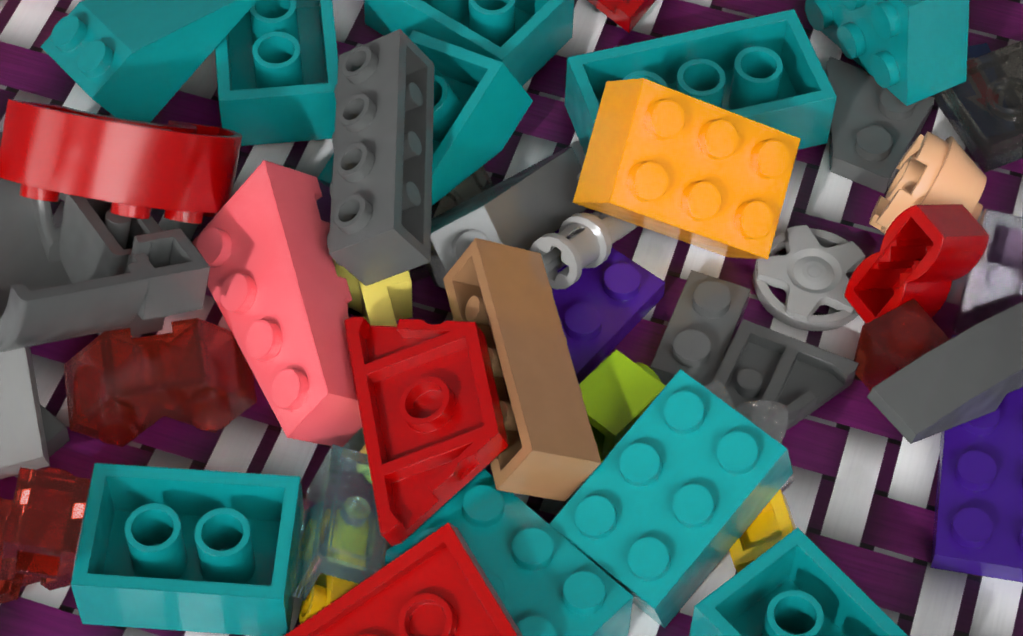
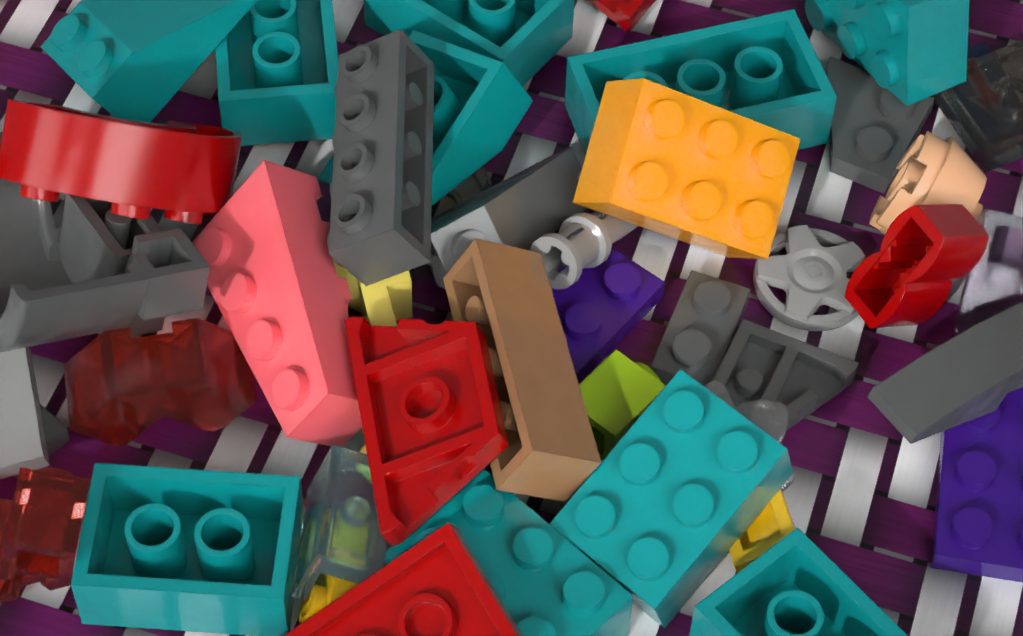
(895, 342): clear red brick -> none

